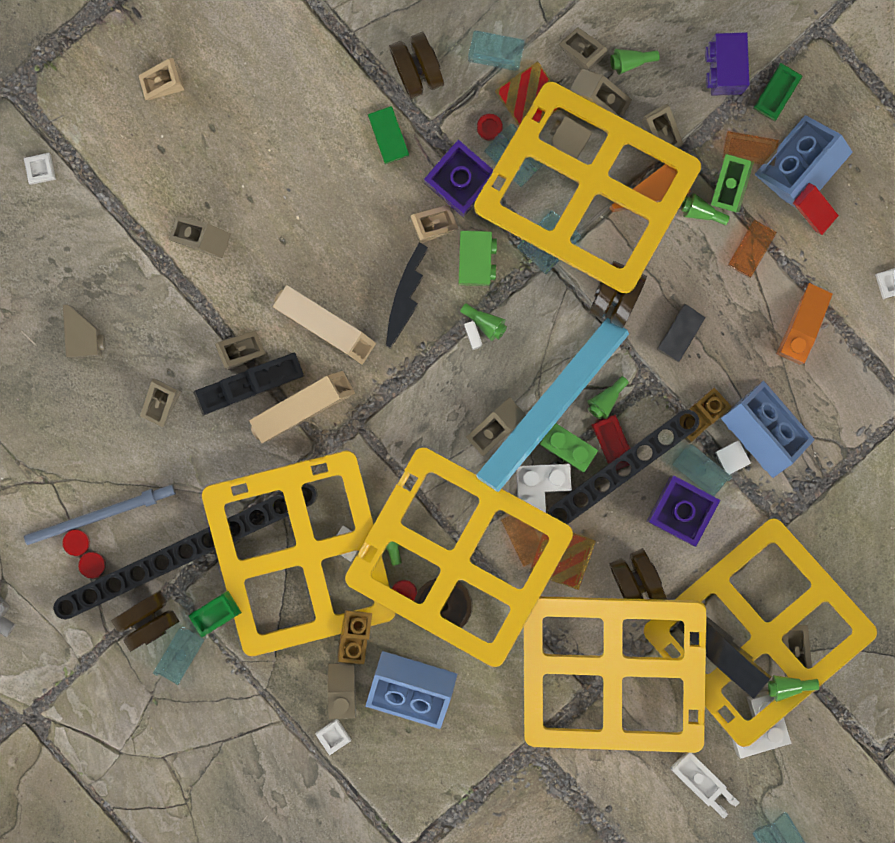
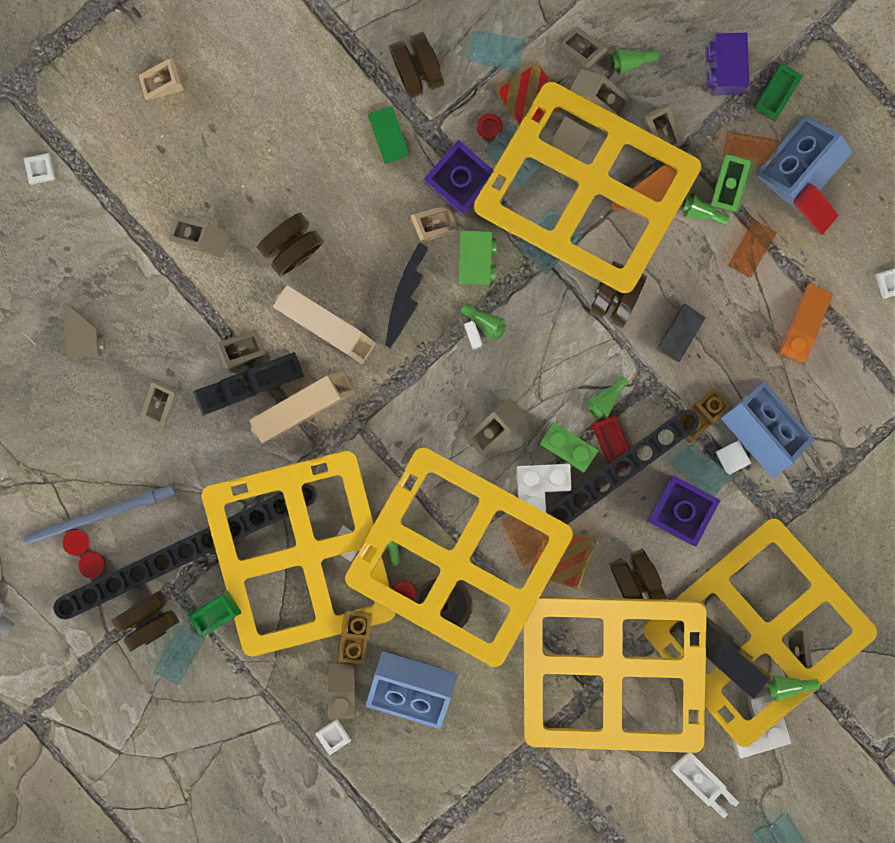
(290, 244): none -> dark brown wheel
(552, 405): medium azure tile -> none

